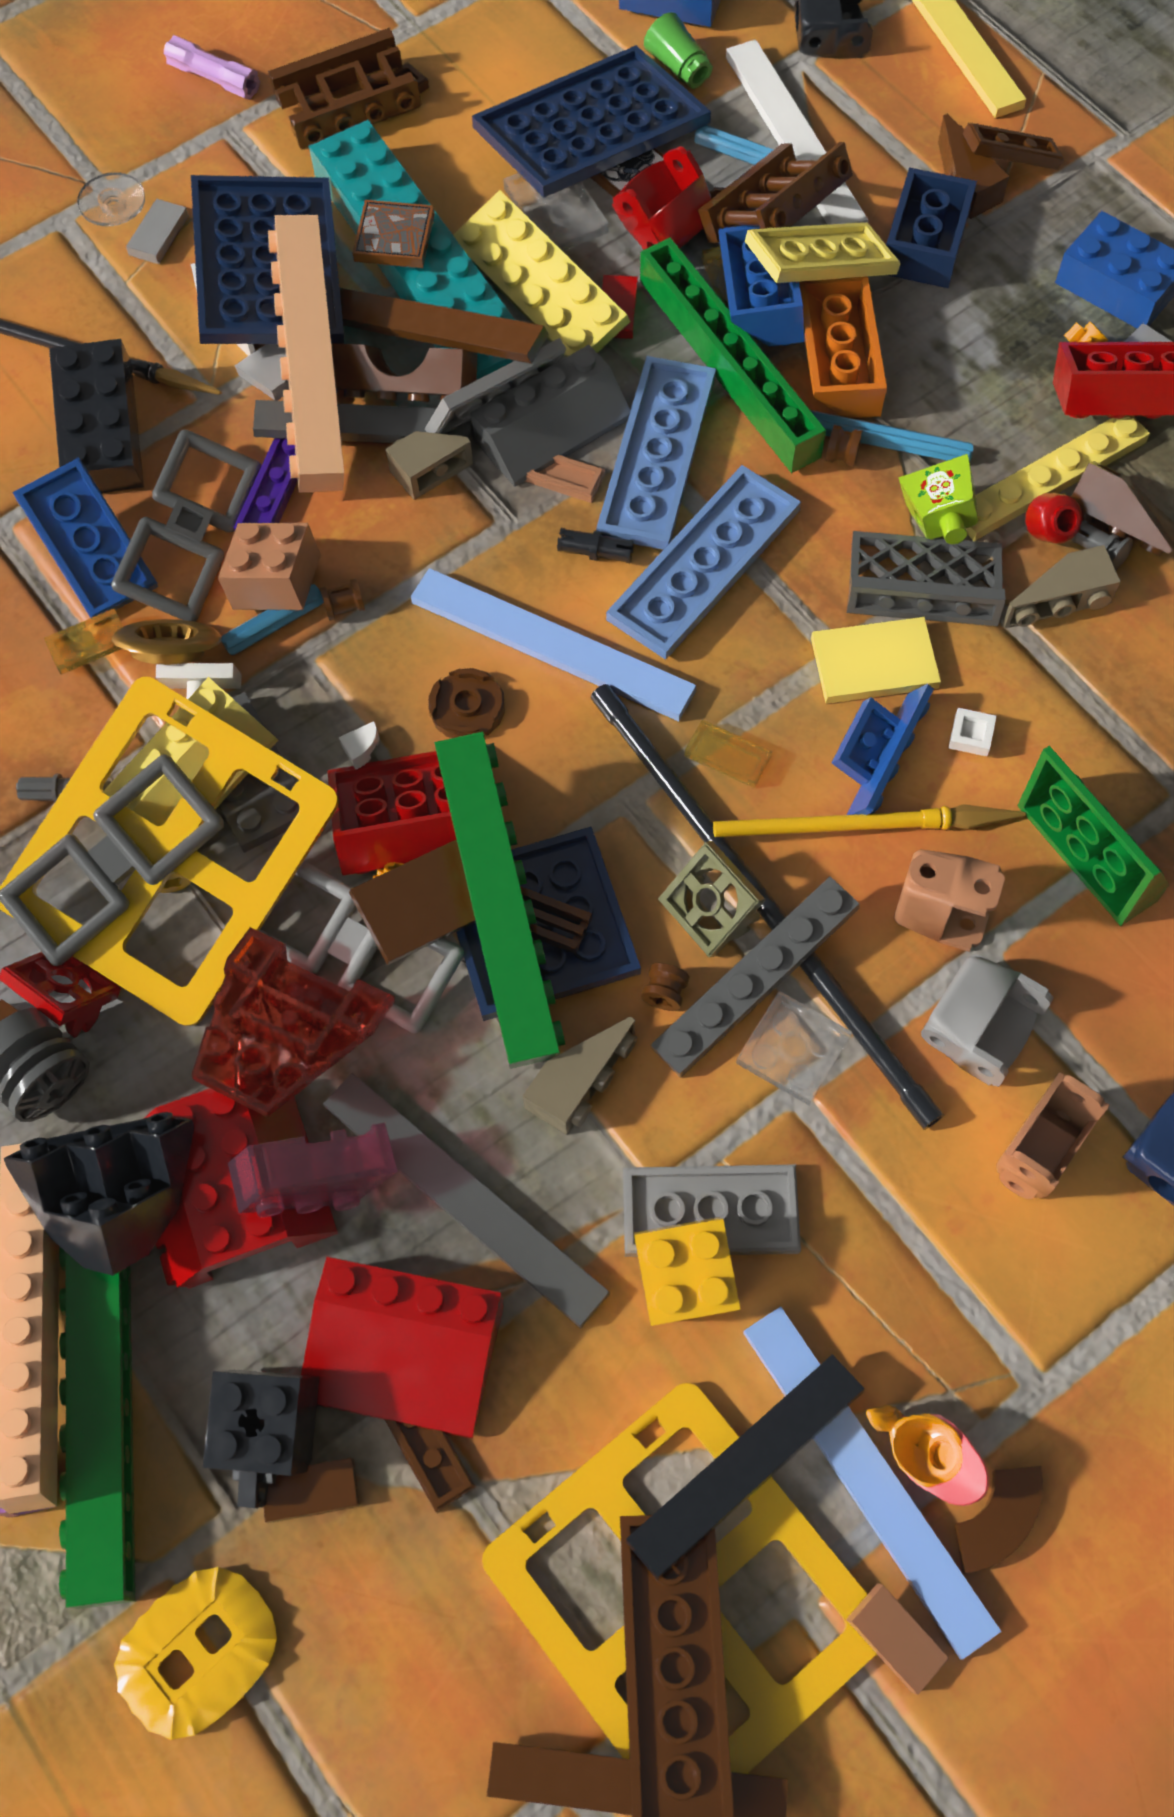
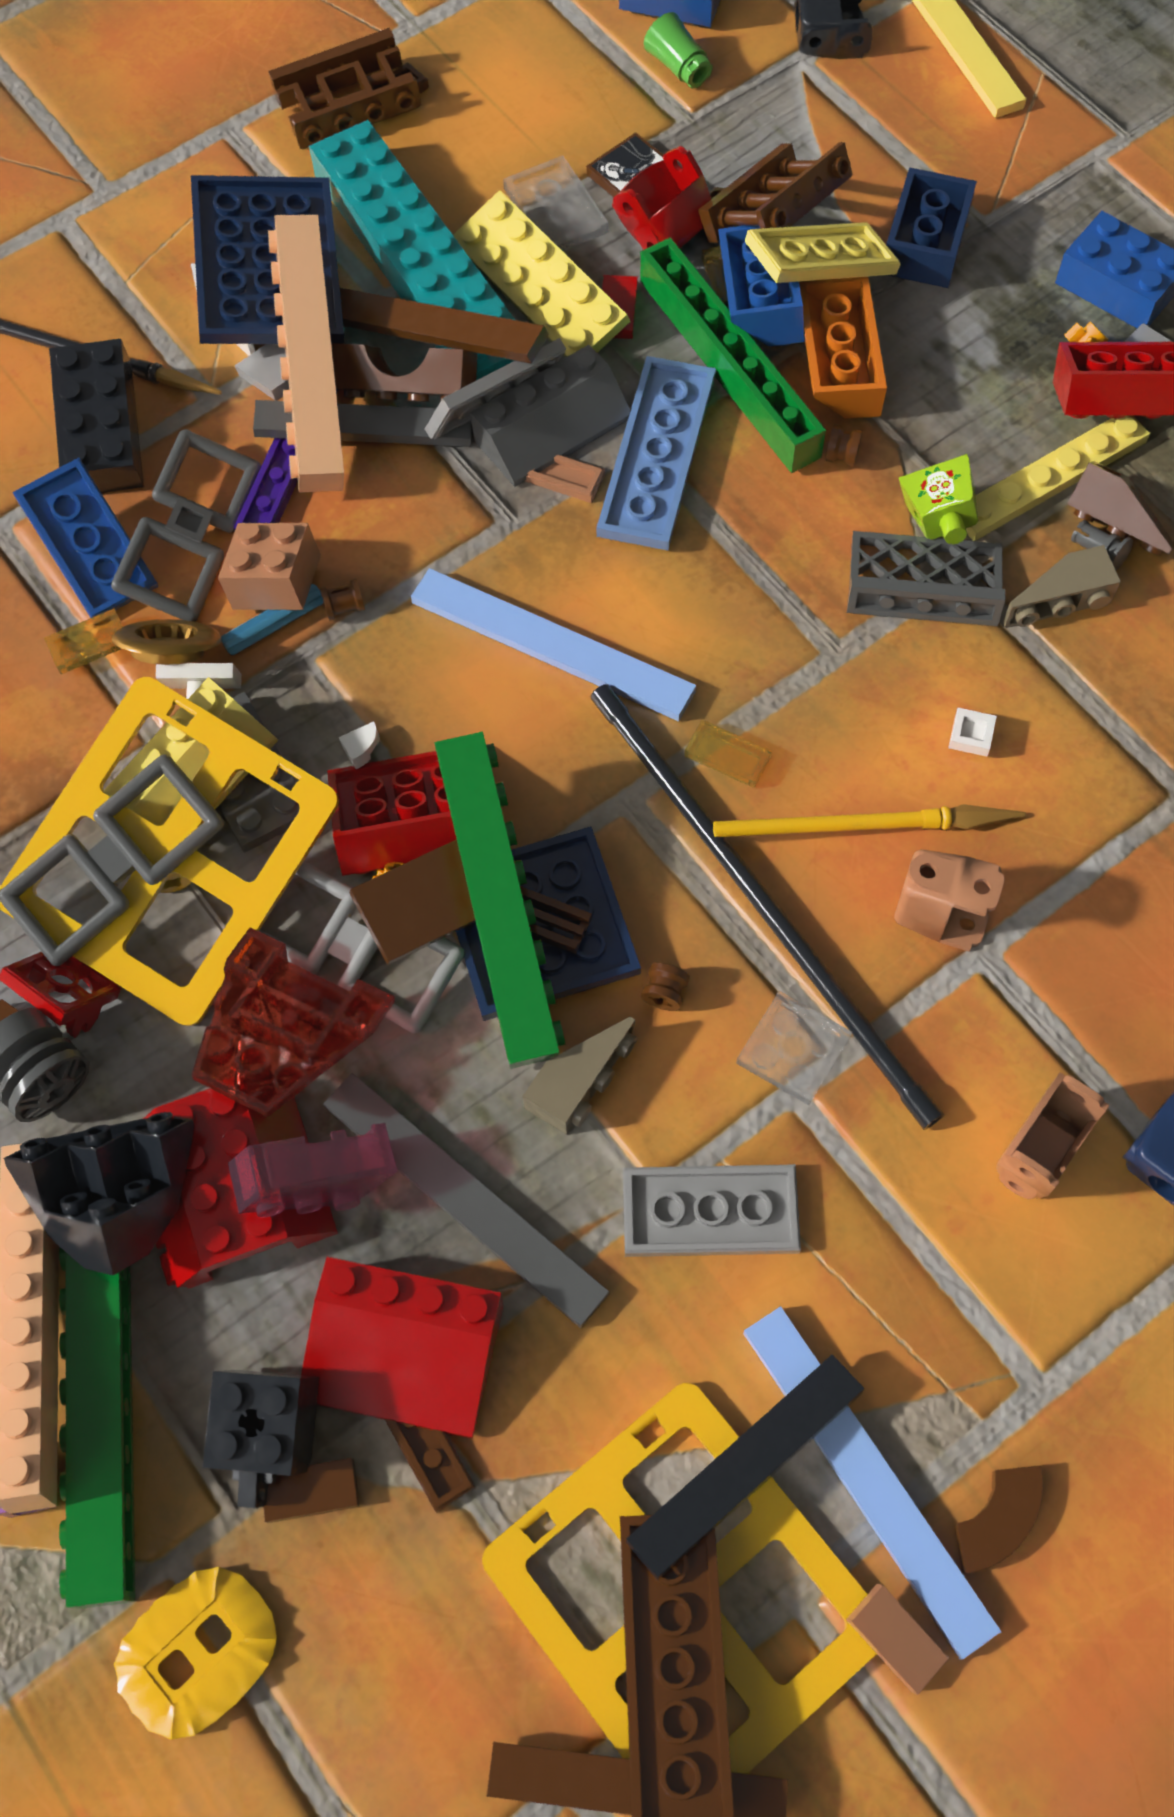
(41, 788): dark grey axle -> none
(111, 199): clear dish -> none
(157, 231): light grey tile -> none
(230, 74): lavender axle -> none
(393, 233): tile -> none
(427, 460): dark tan slope -> none
(466, 703): reddish brown tile -> none
(590, 120): dark blue plate -> none
(595, 545): black pin -> none
(686, 1271): yellow brick -> none
(691, 876): olive piece -> none
(703, 562): medium blue plate -> none
(731, 144): dark azure axle -> none
(755, 976): dark grey plate -> none
(788, 123): white tile -> none
(875, 660): light yellow tile -> none
(875, 745): blue bracket -> none
(898, 438): dark azure axle -> none
(934, 1454): light orange hair -> none
(961, 162): reddish brown slope -> none
(986, 1018): light grey piece -> none
(1013, 146): reddish brown tile -> none
(1053, 518): red head -> none
(1090, 839): green slope -> none

